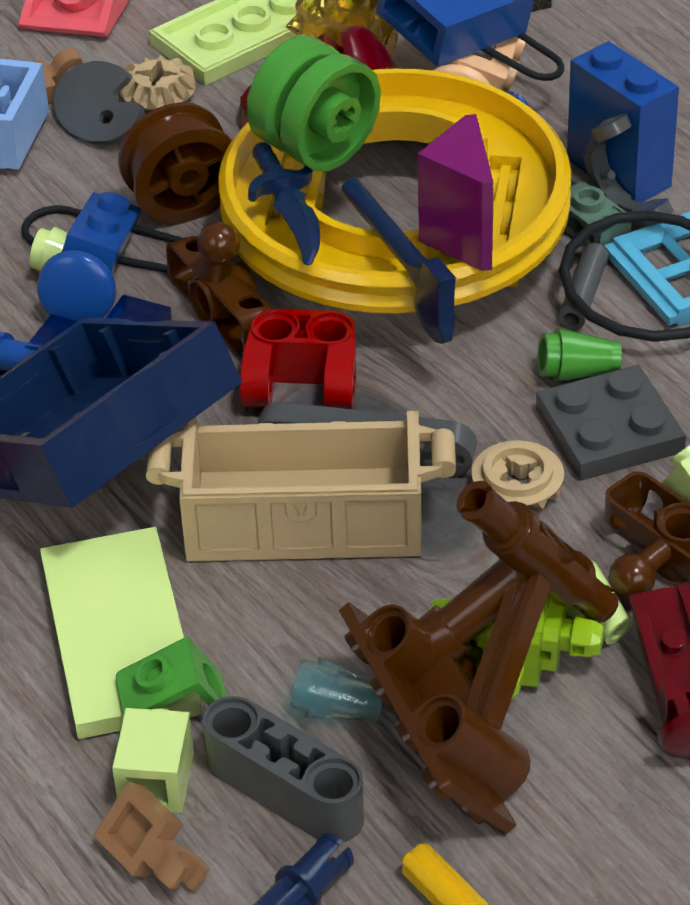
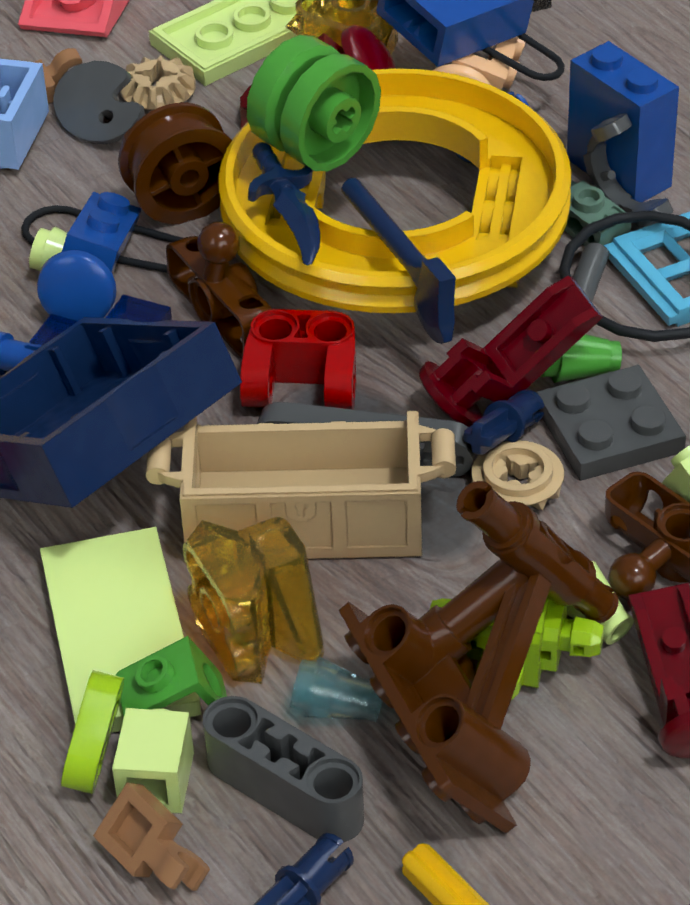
(92, 732): none -> lime beam
(252, 595): none -> clear yellow piece
(457, 195): magenta slope -> none
(504, 421): none -> dark blue axle
(513, 356): none -> dark red piece

